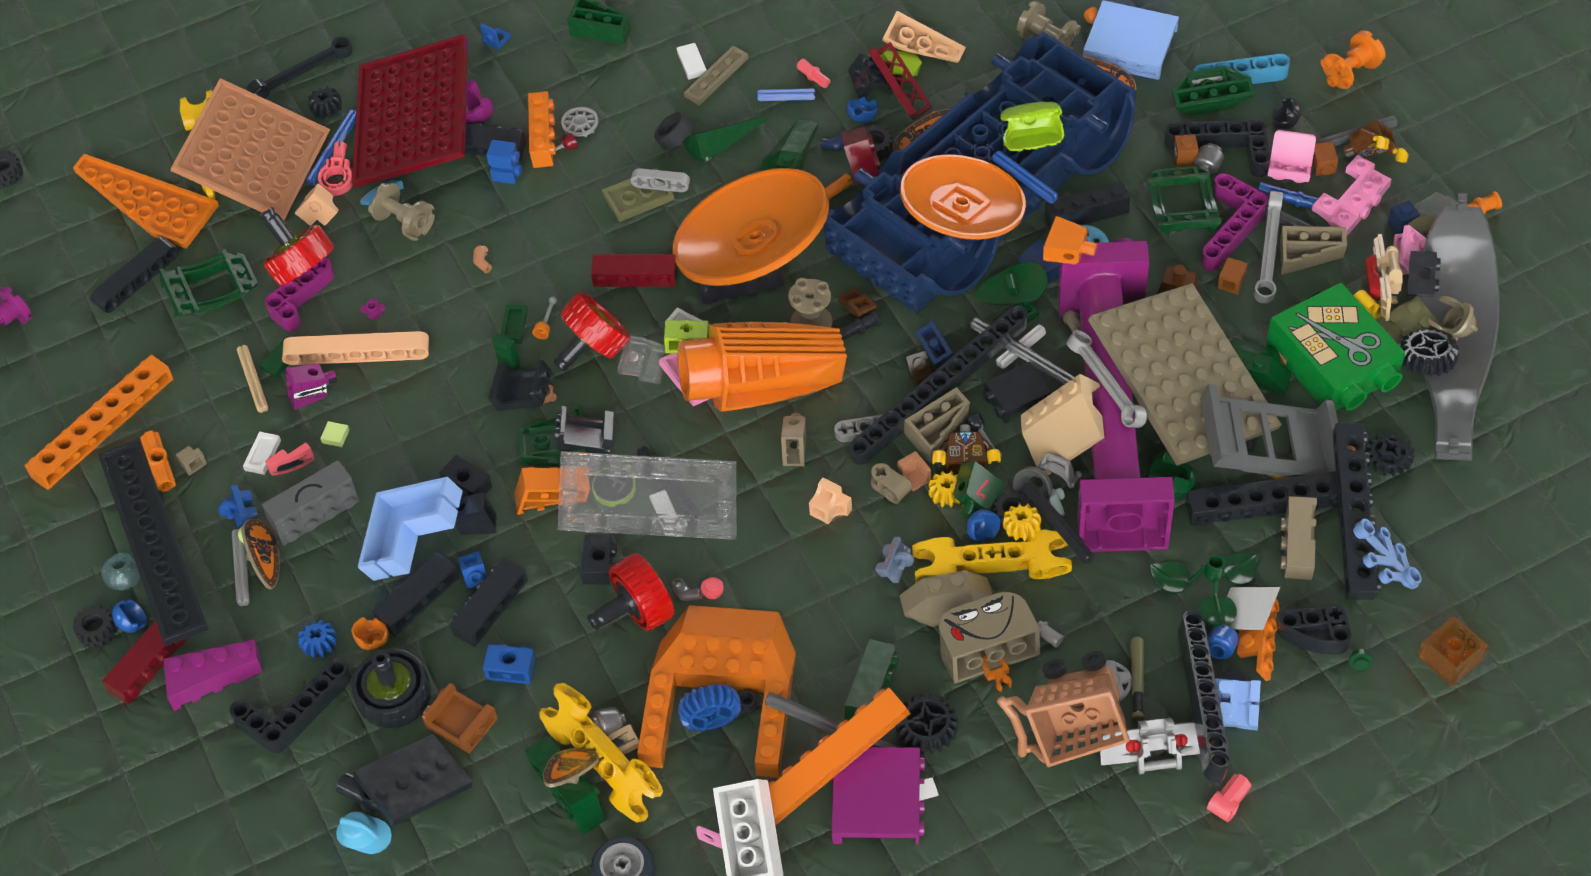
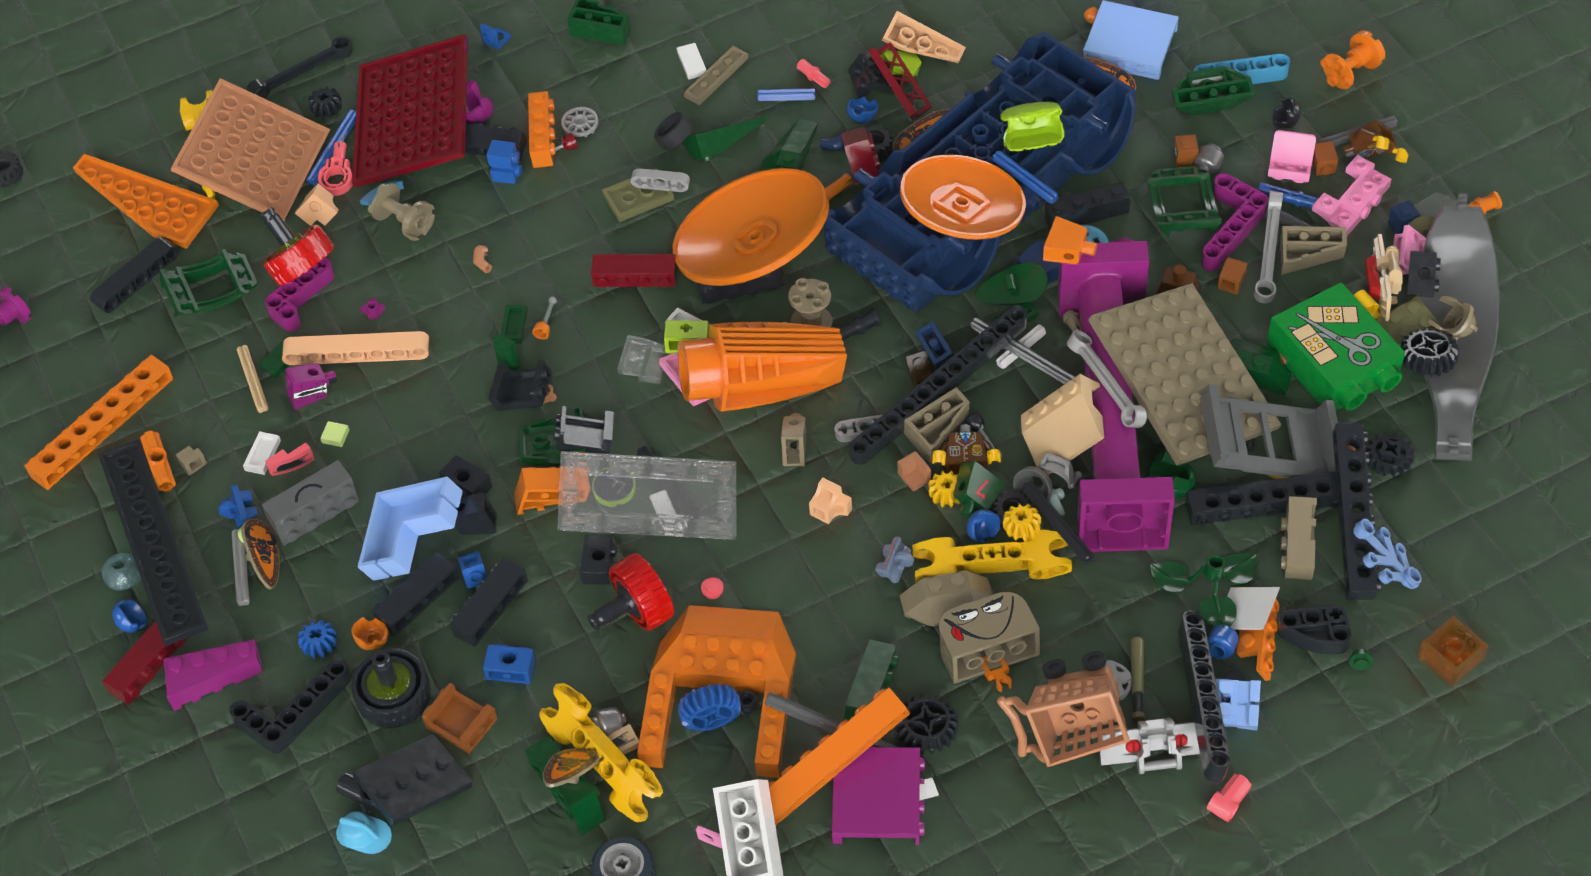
(90, 616): black tyre -> none
(593, 328): red wheel -> none
(684, 592): flat silver arm -> none
(856, 302): reddish brown slope -> none
(890, 485): dark tan piece -> none
(1015, 390): black panel -> none
(1035, 22): dark tan piece -> none
(1050, 634): light grey pin -> none
(1228, 133): black beam -> none

